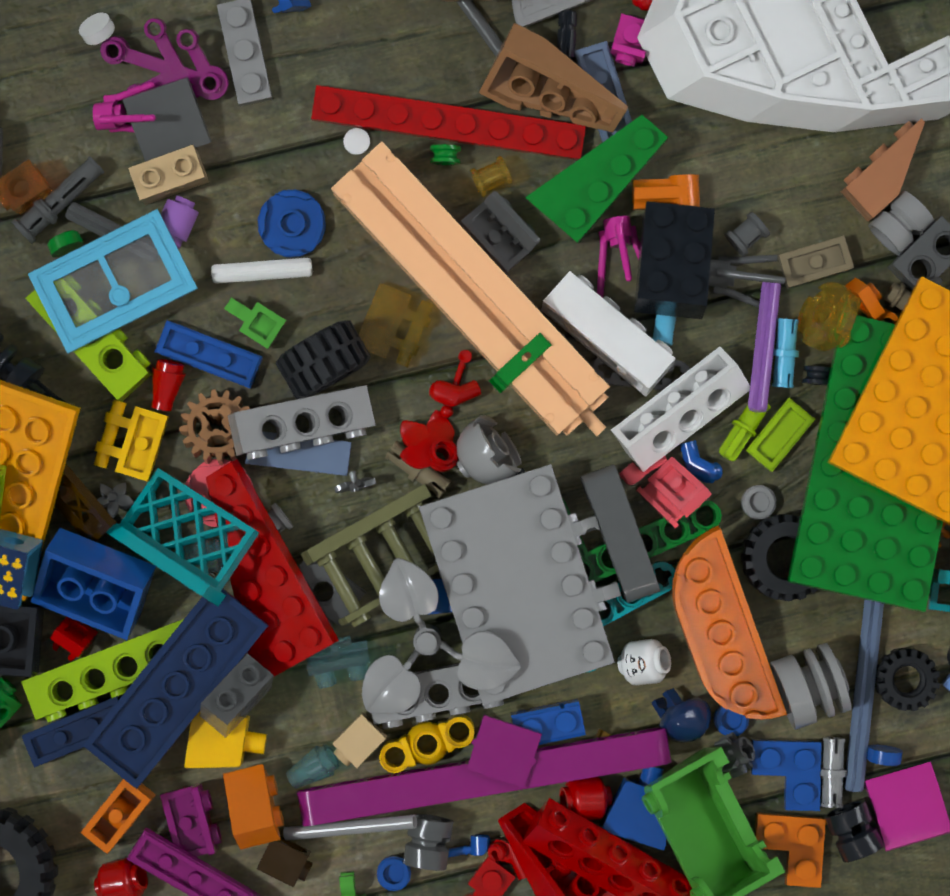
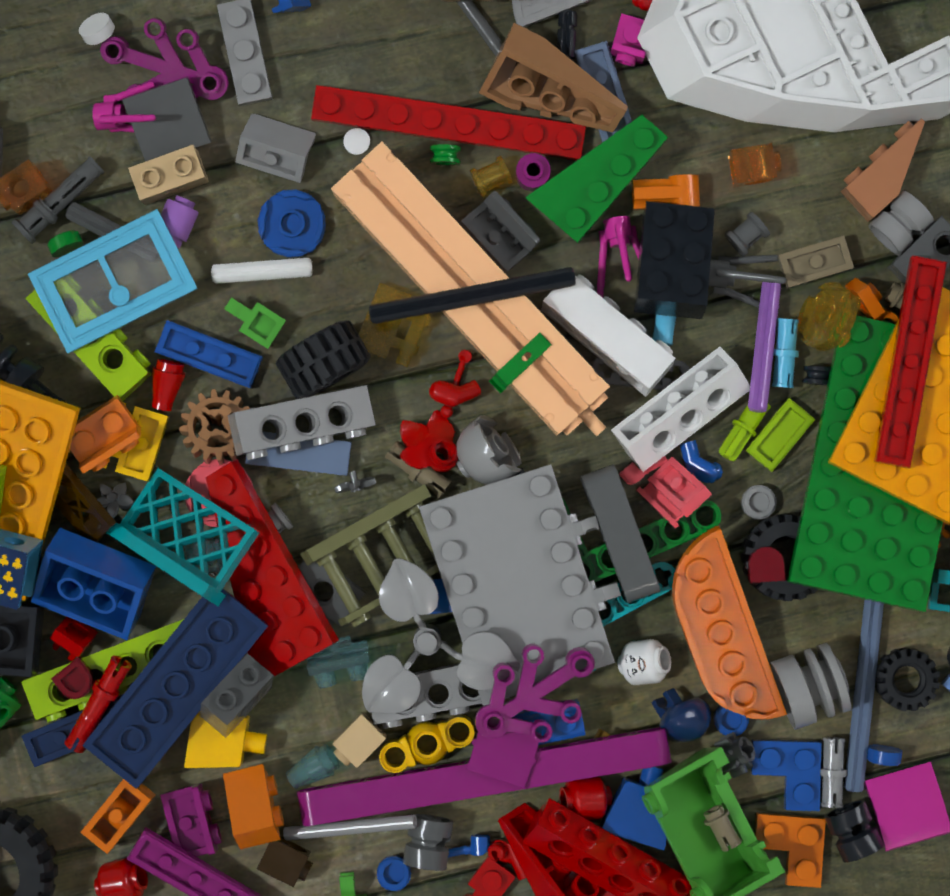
(75, 679): none -> dark red tile
(103, 434): none -> orange bracket
(103, 693): none -> red pin
(275, 147): none -> light grey panel
(472, 295): none -> black axle
(529, 182): none -> magenta brick
(530, 696): none -> magenta plant
(722, 827): none -> dark tan pin
(754, 165): none -> clear orange brick
(766, 565): none -> dark red tile
(910, 362): none -> red tile

